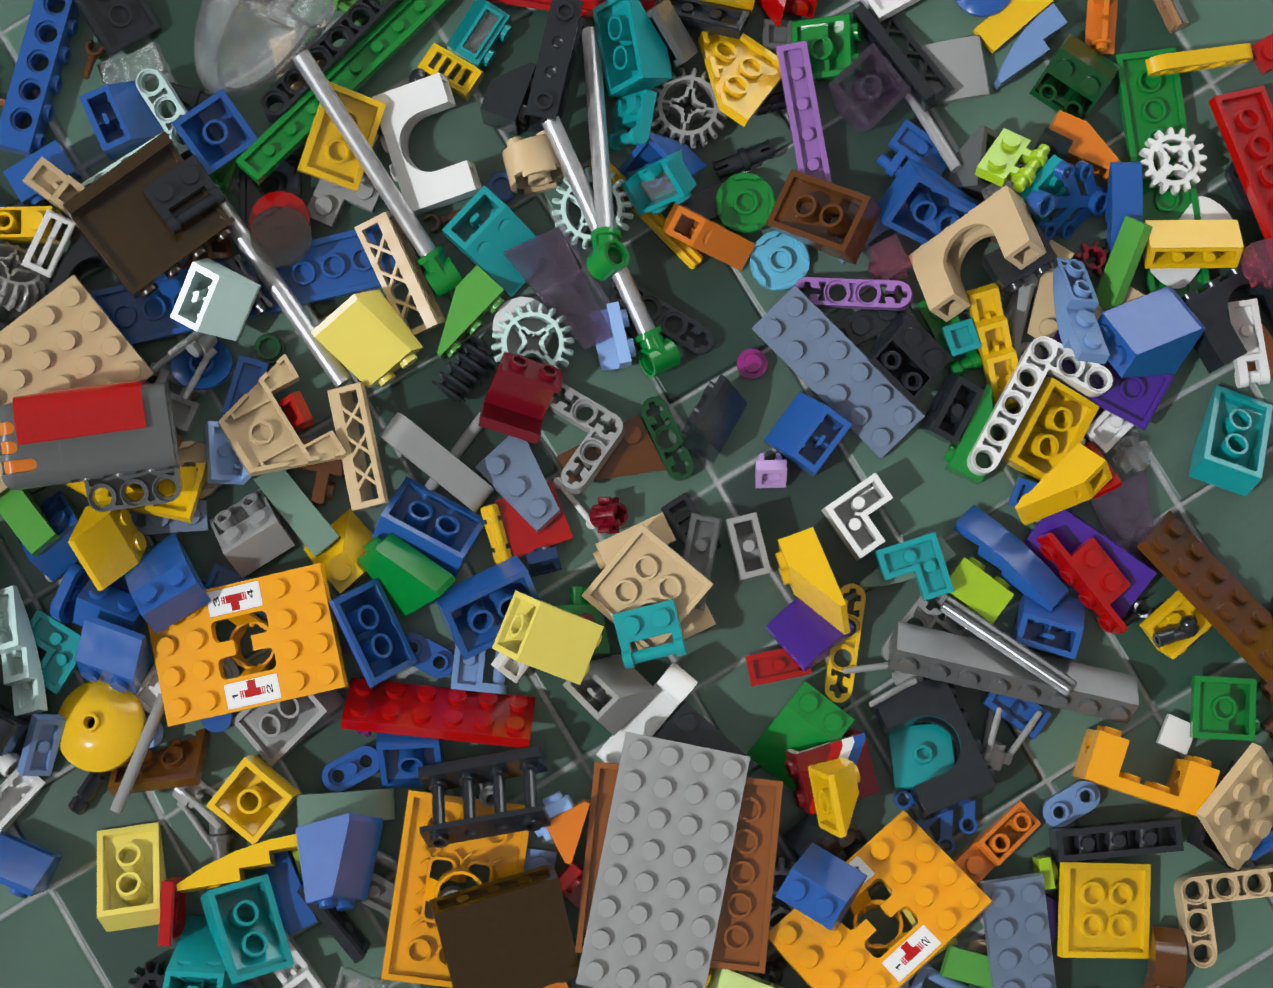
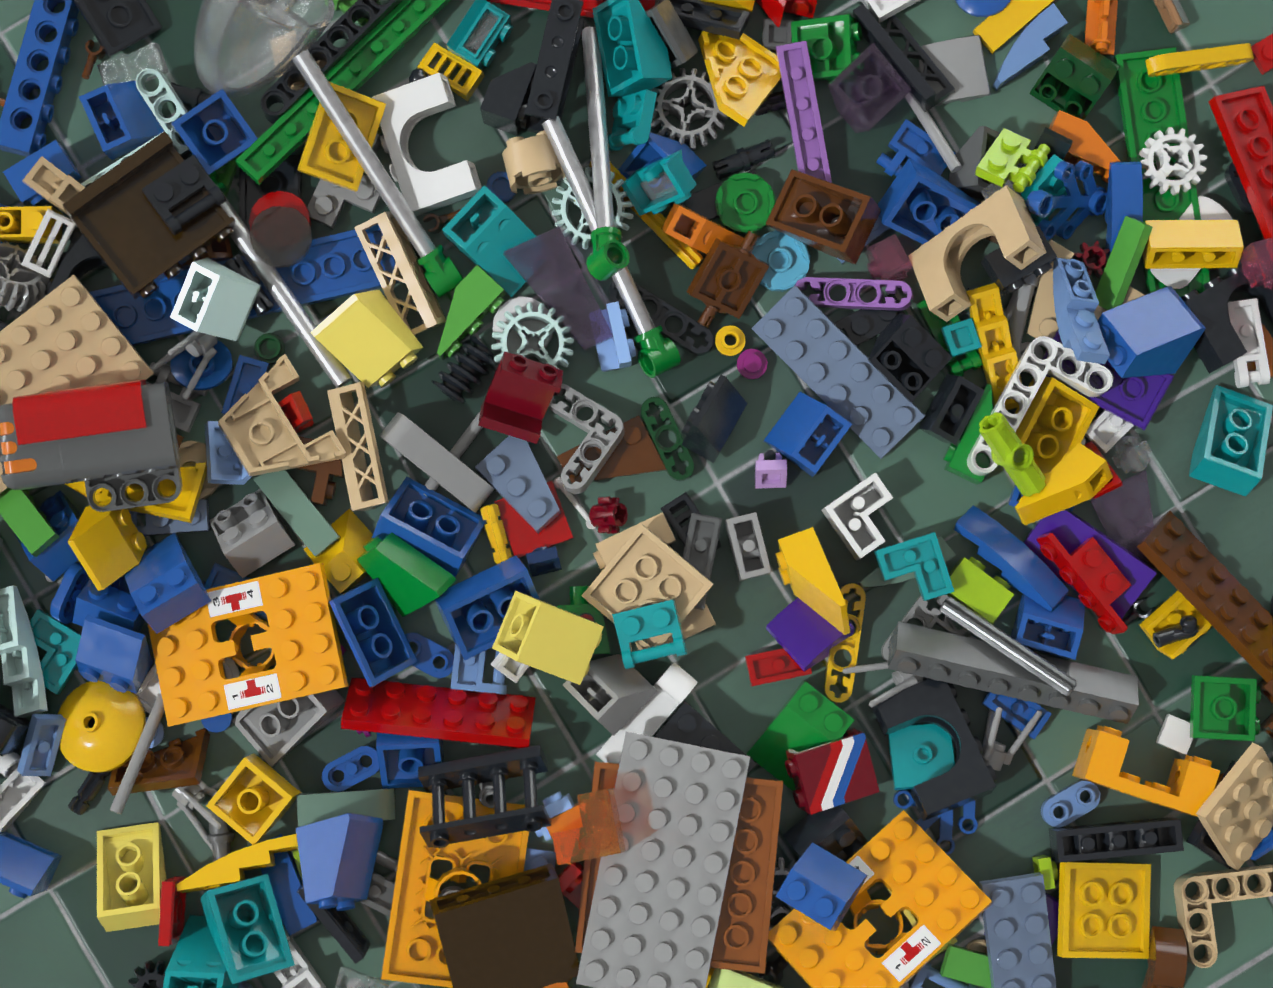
(600, 830): none -> clear orange brick
(728, 278): none -> reddish brown plate
(728, 350): none -> yellow plate
(835, 793): yellow slope -> none
(996, 842): orange slope -> none
(1012, 454): none -> lime piece

